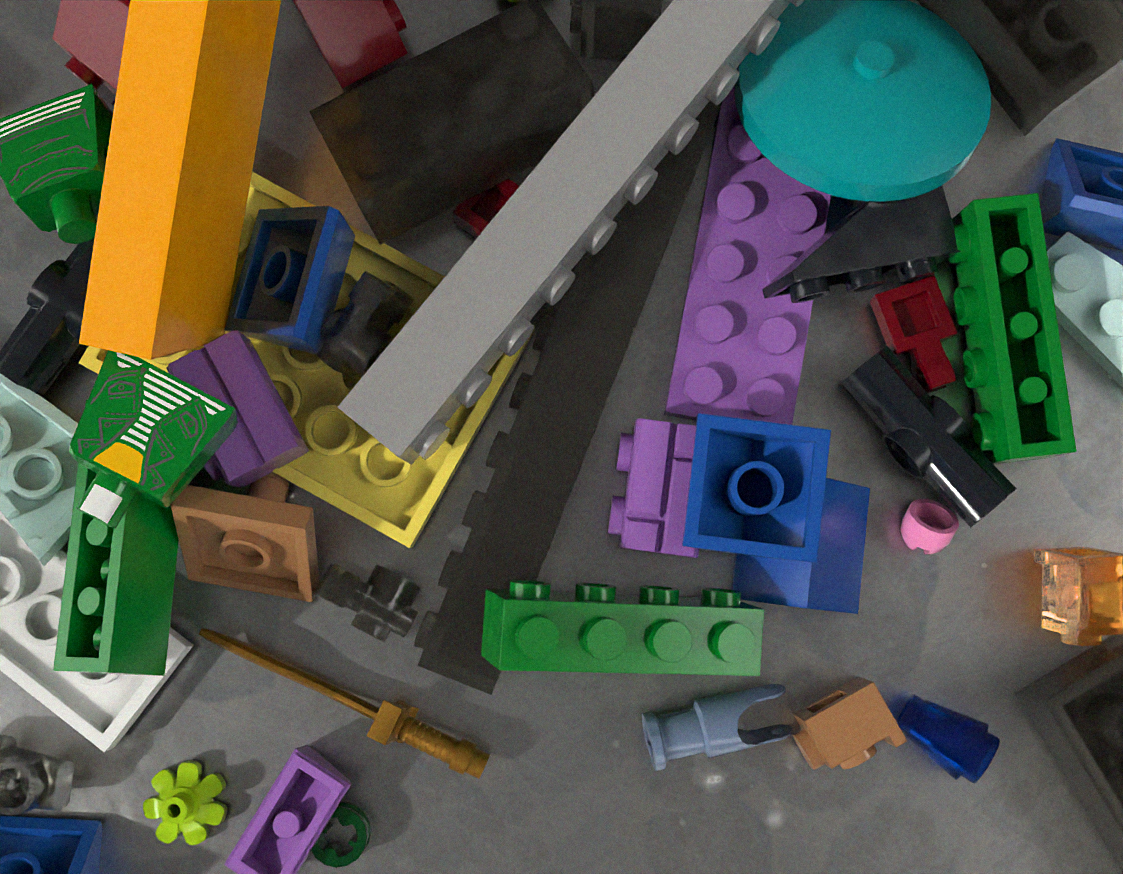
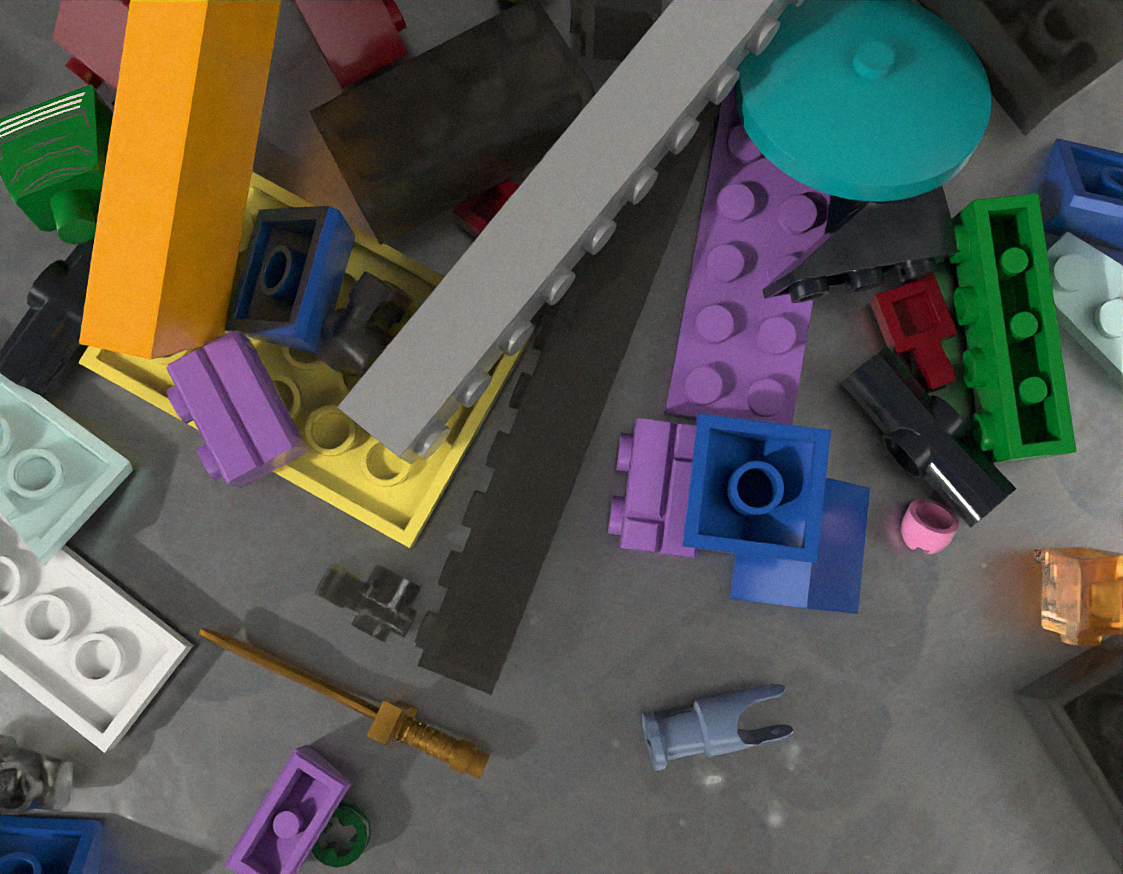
(117, 589): green brick -> none
(144, 436): green torso -> none
(186, 803): lime plant -> none
(249, 539): medium nougat tile -> none
(621, 632): green brick -> none
(846, 726): medium nougat brick -> none
(949, 738): clear blue cone -> none

